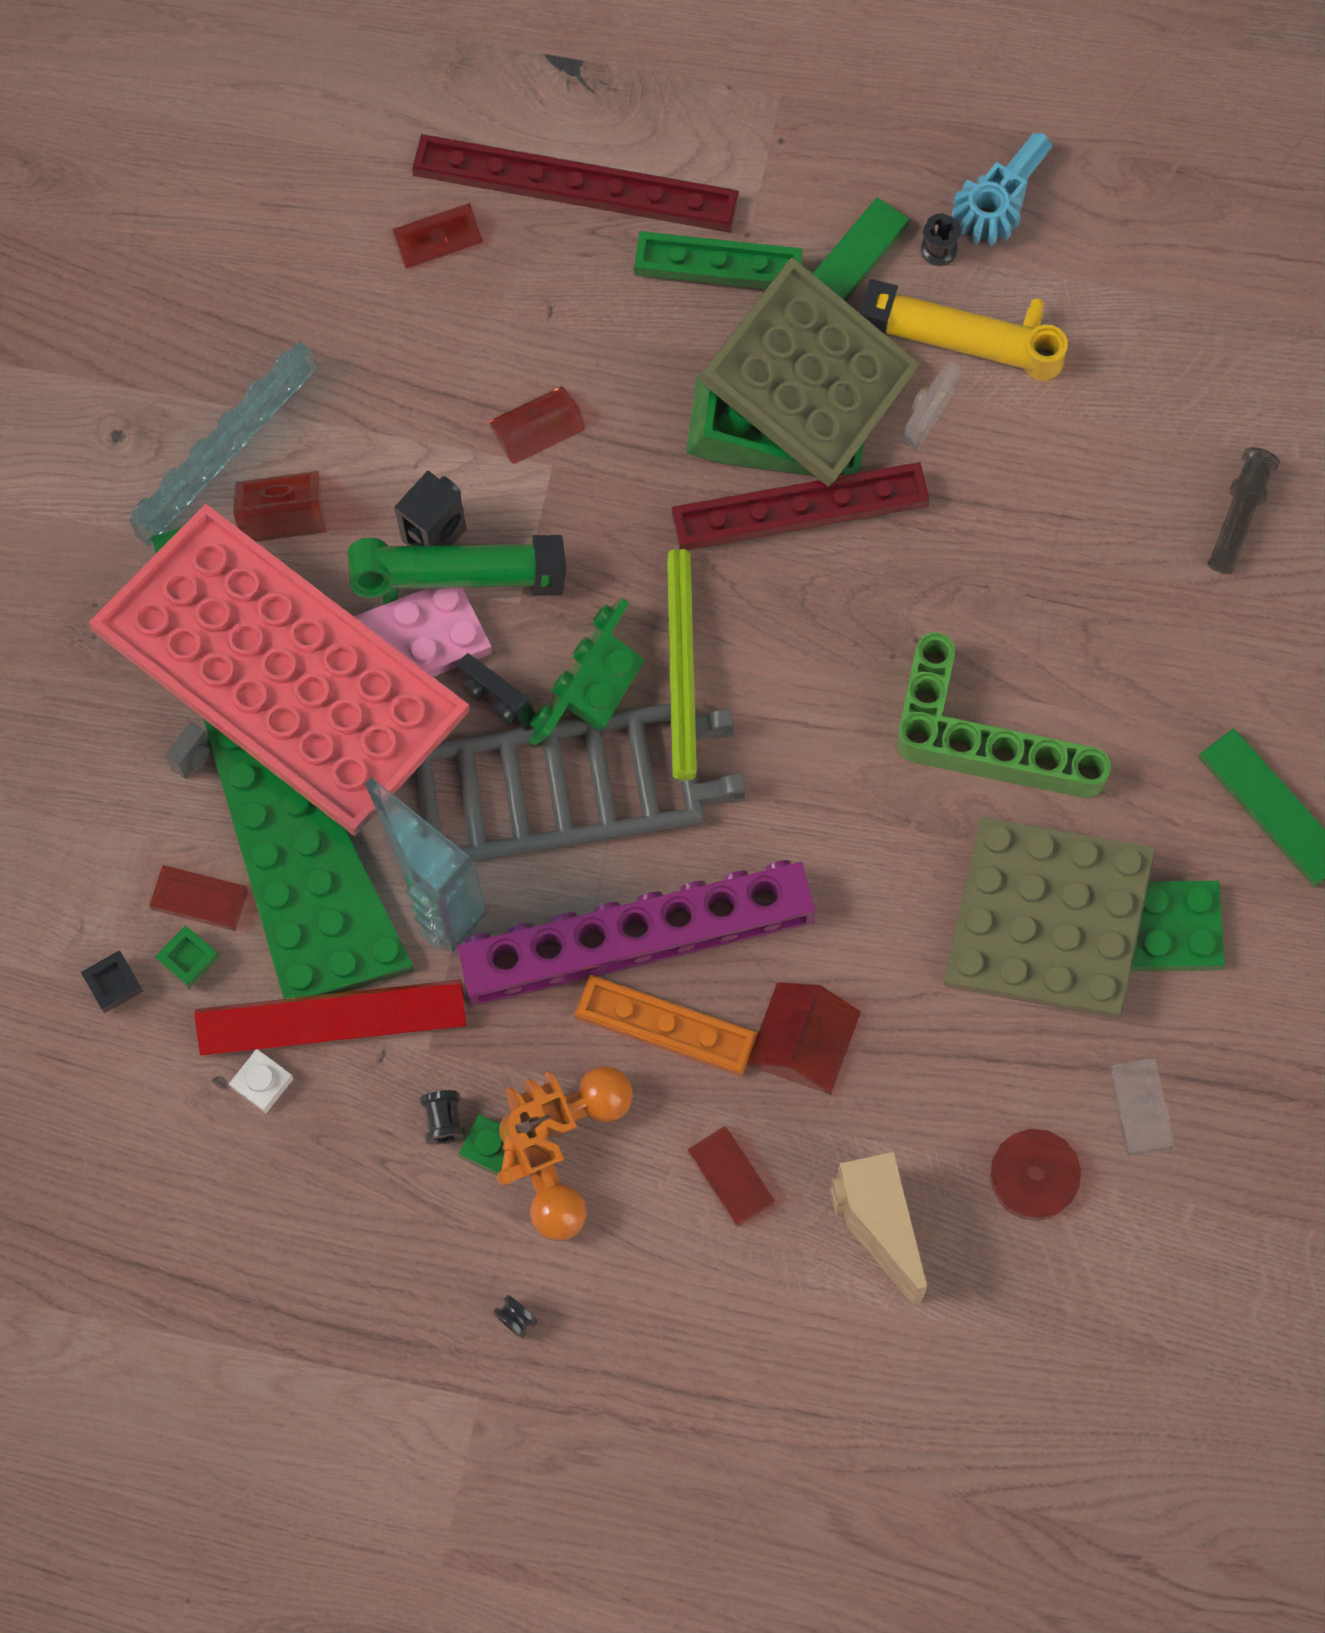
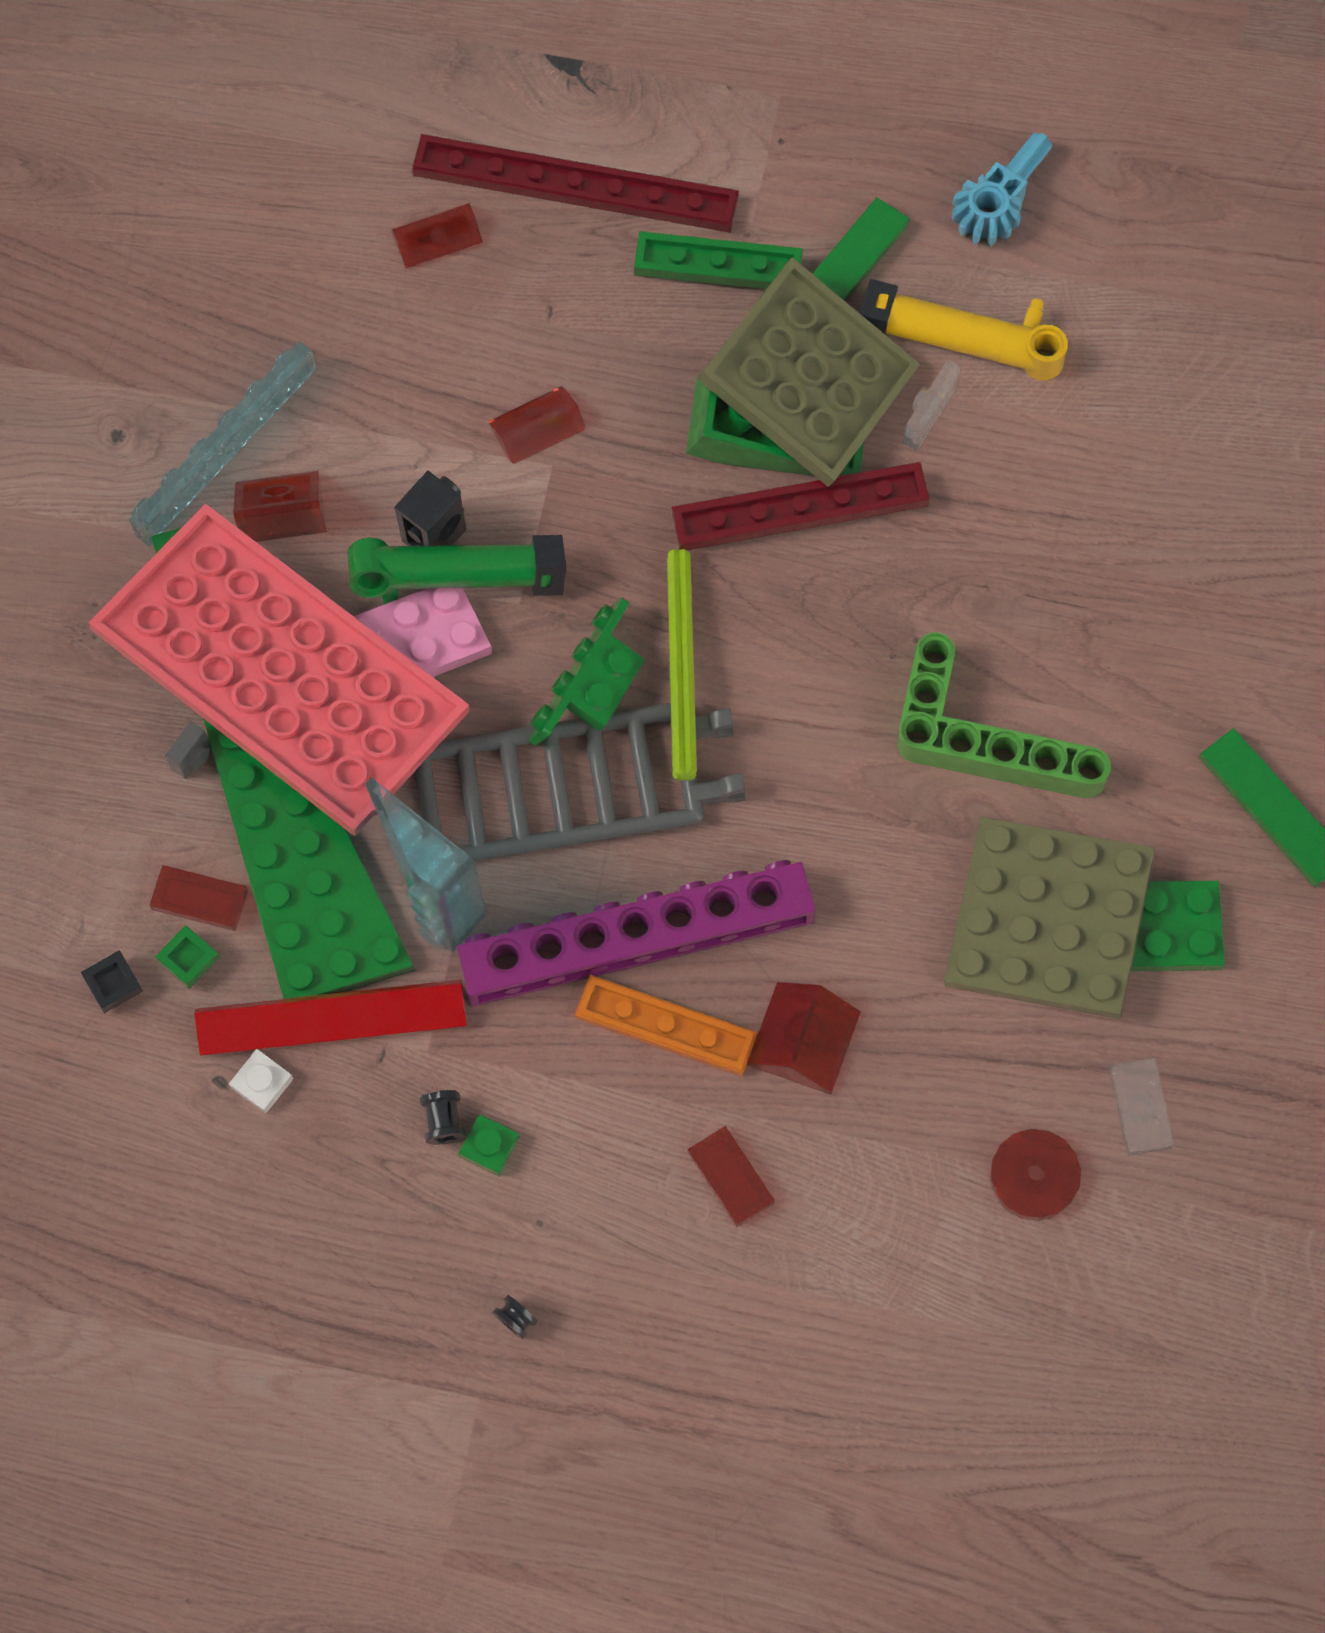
(506, 700): black plate -> none
(602, 1095): orange piece -> none
(878, 1216): tan slope -> none
(944, 238): black bush -> none
(1247, 494): clear smoke pin -> none

